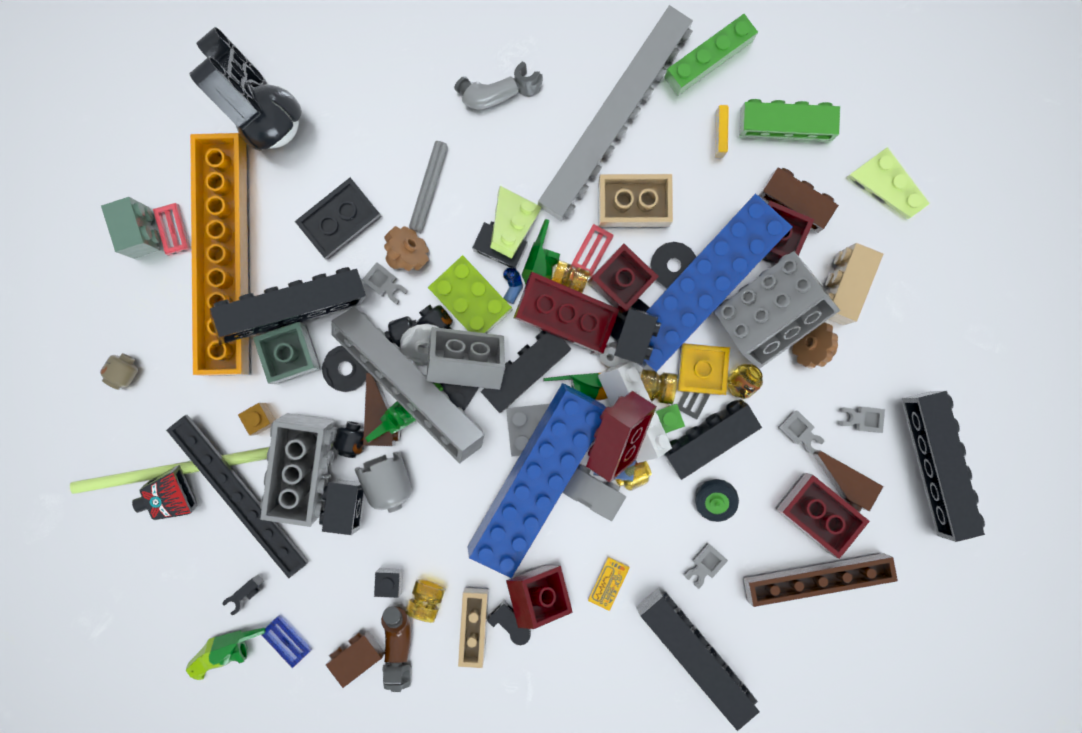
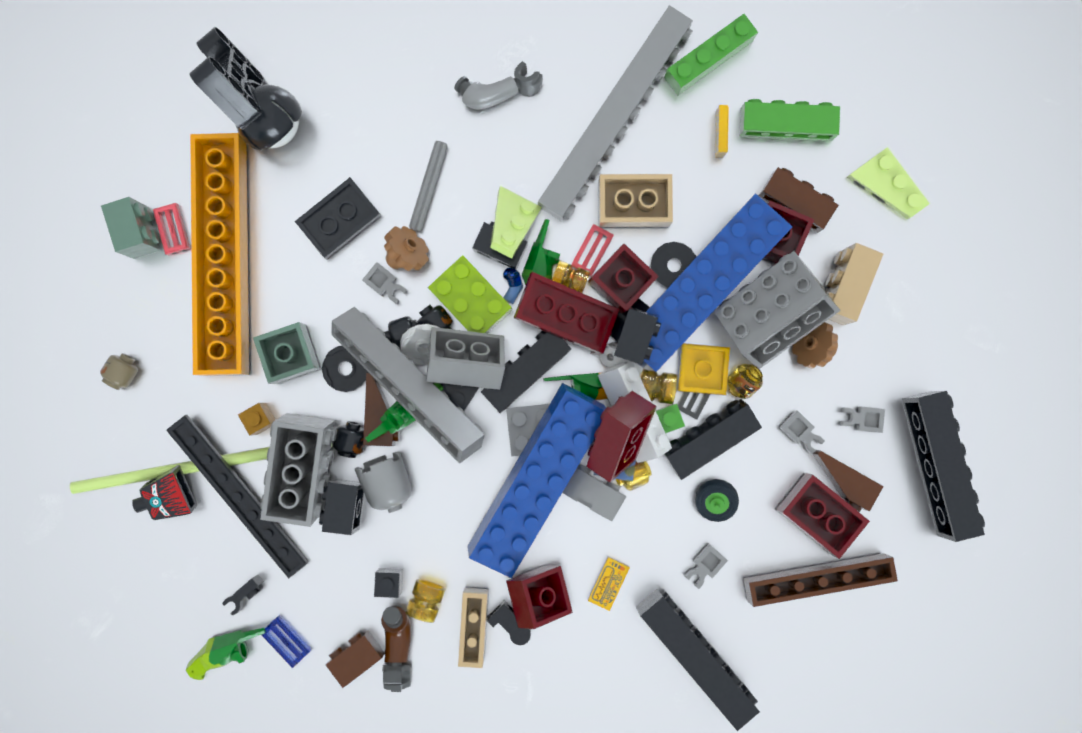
(286, 305): black brick -> none

